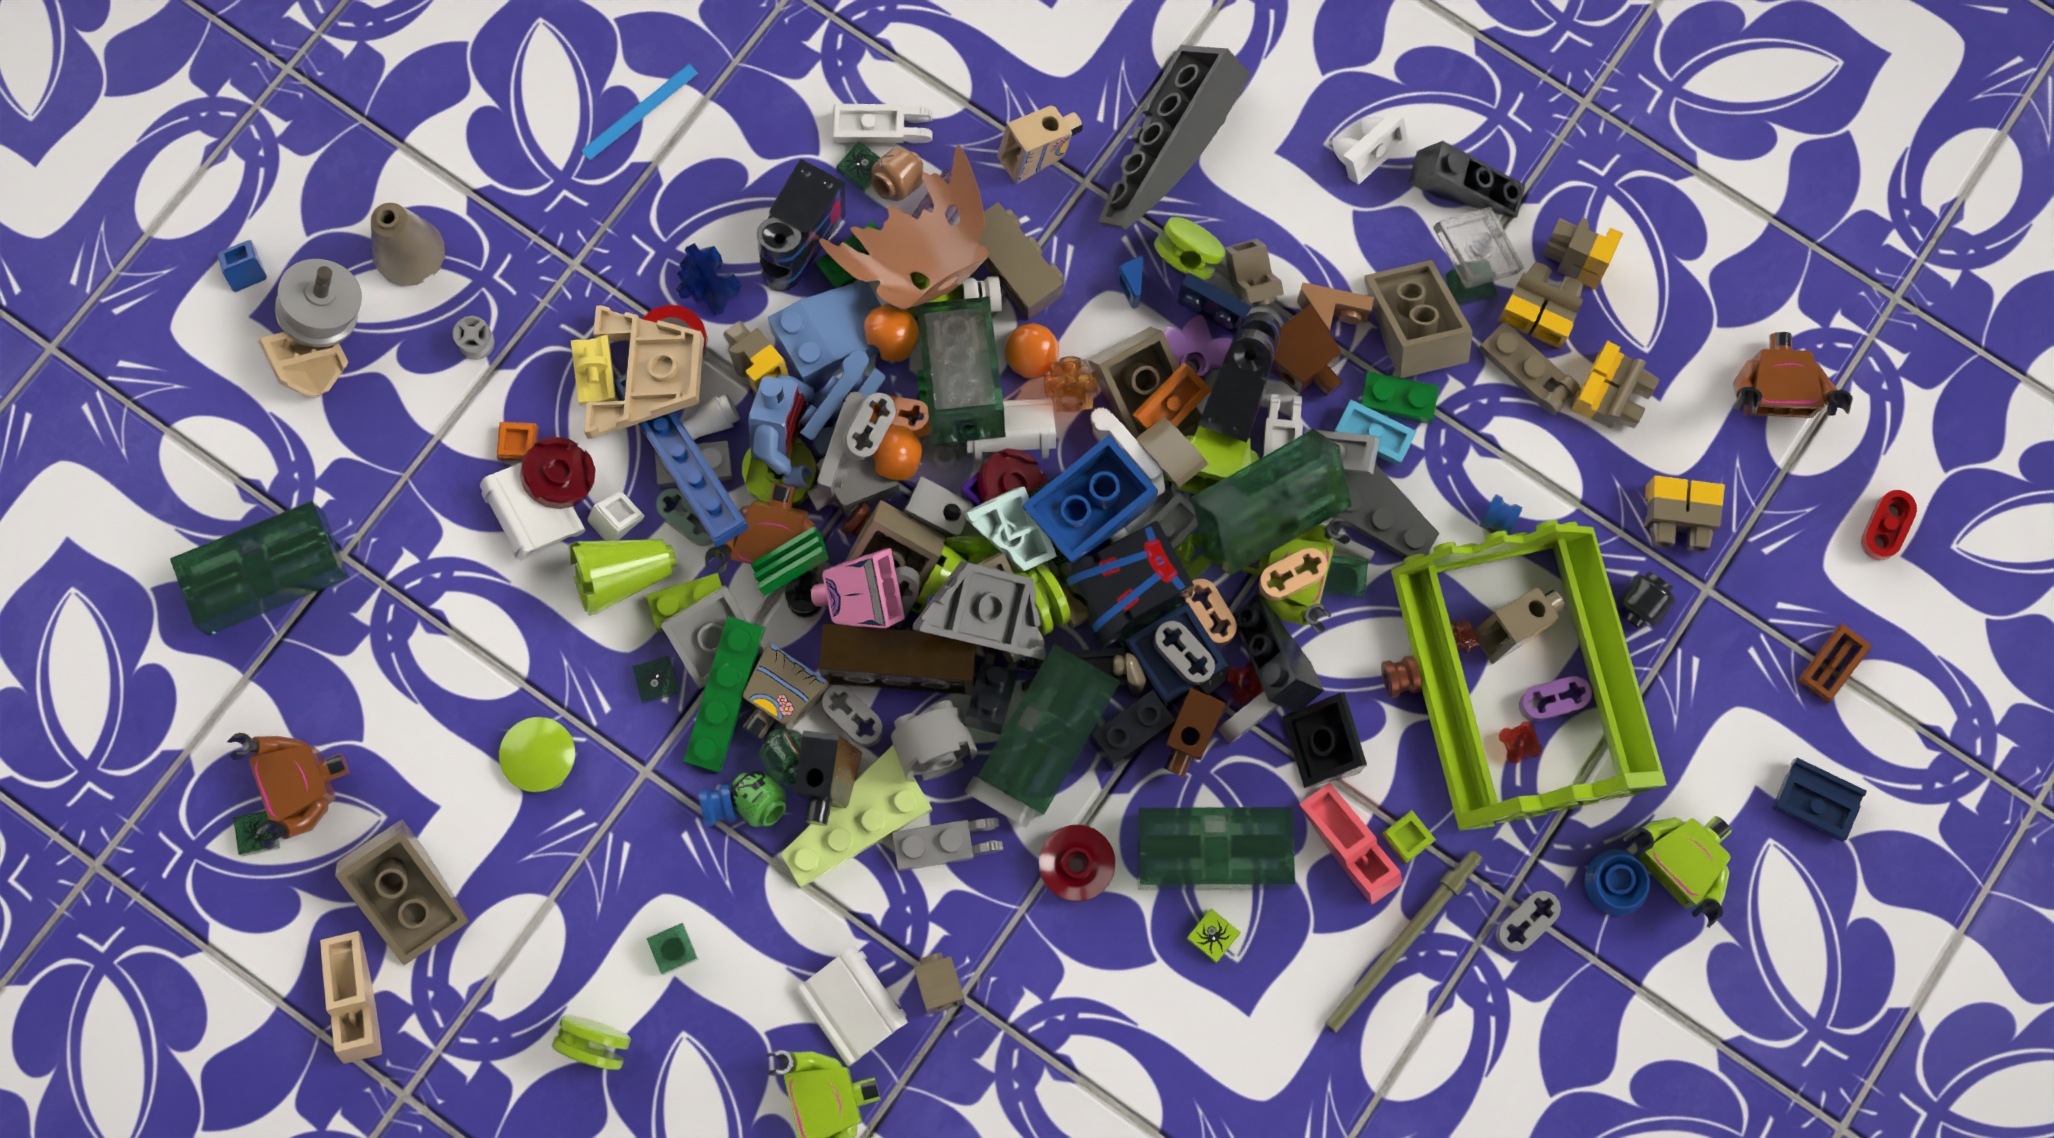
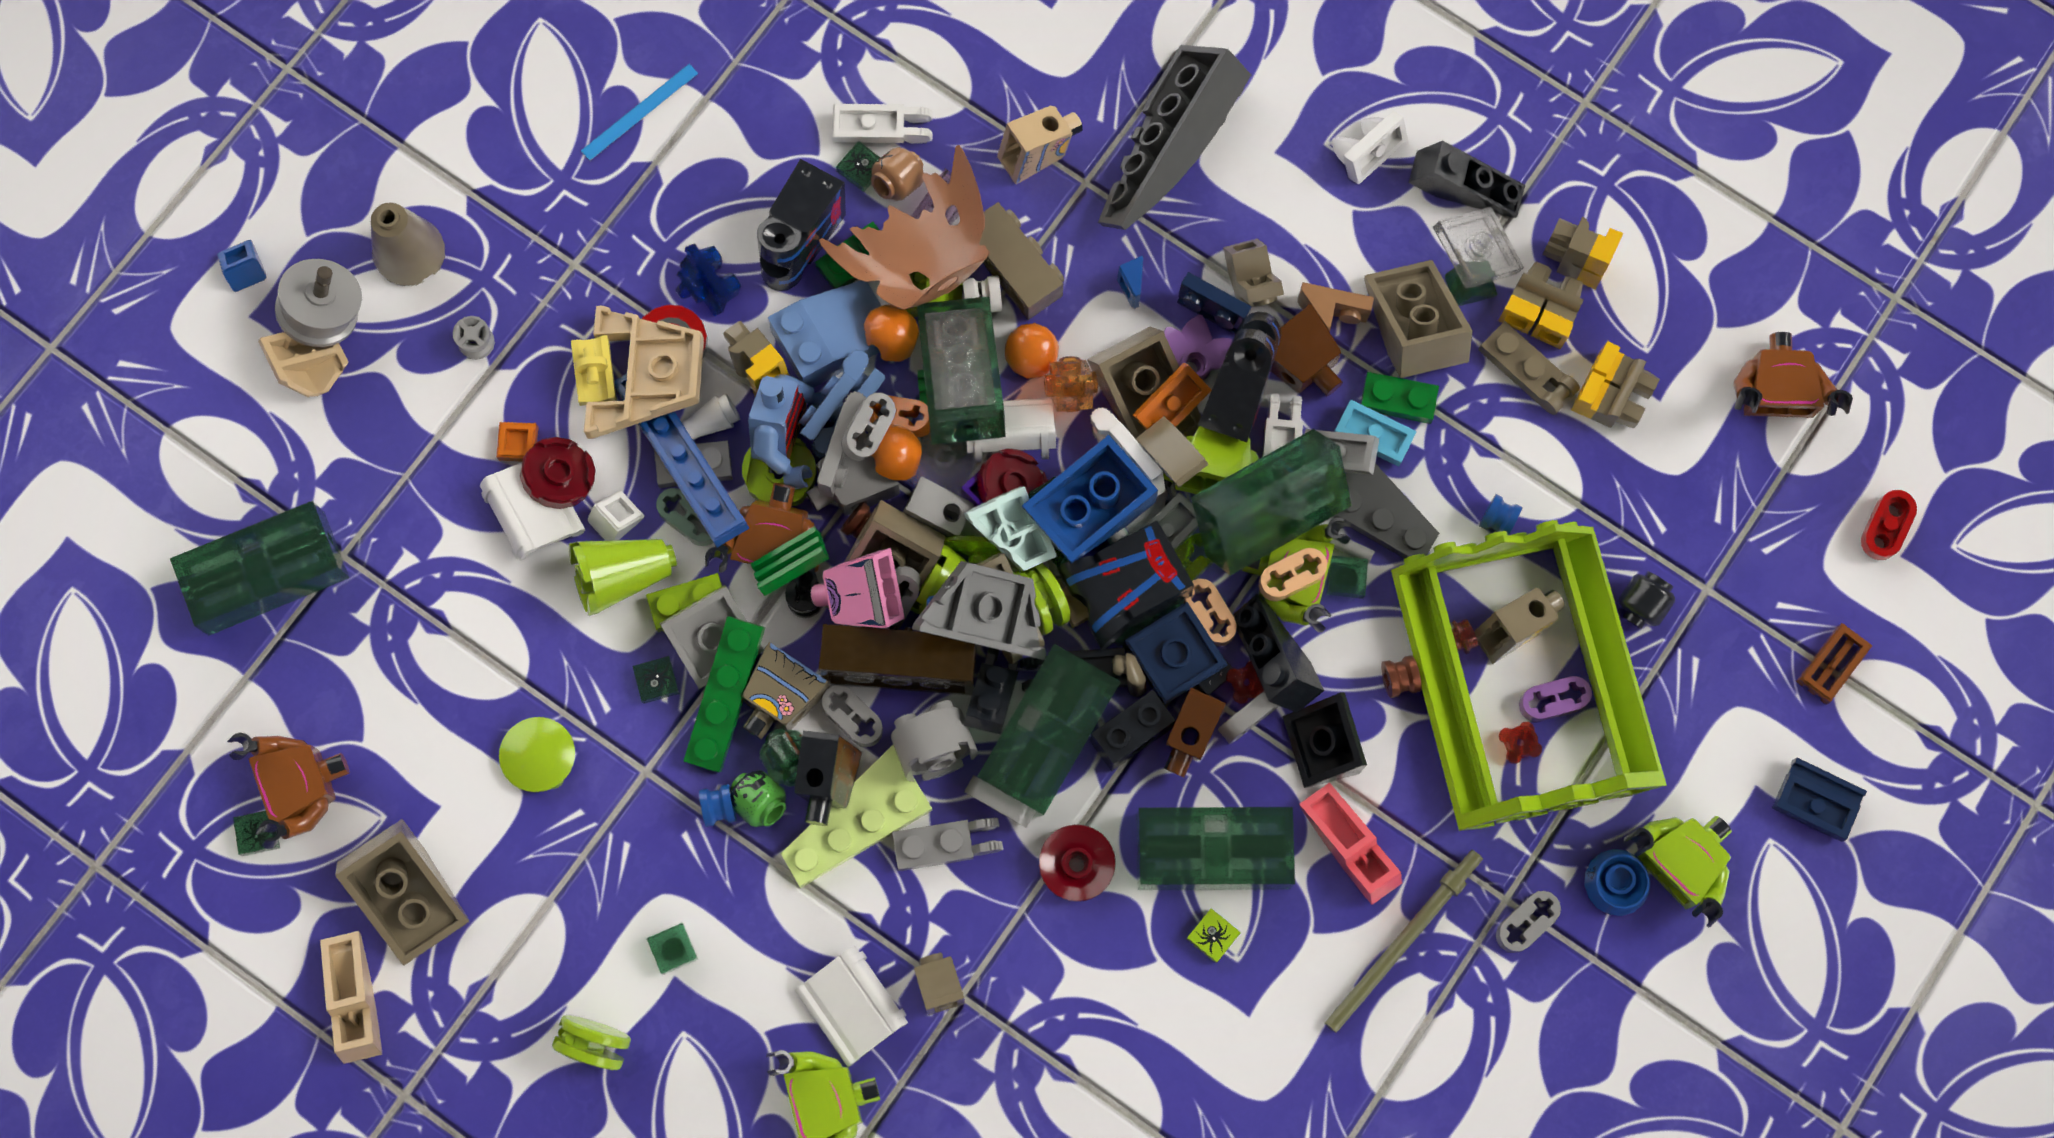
(1189, 247): lime head -> none
(1190, 646): light grey beam -> none
(1408, 837): lime tile -> none
(1683, 508): dark tan hips -> none

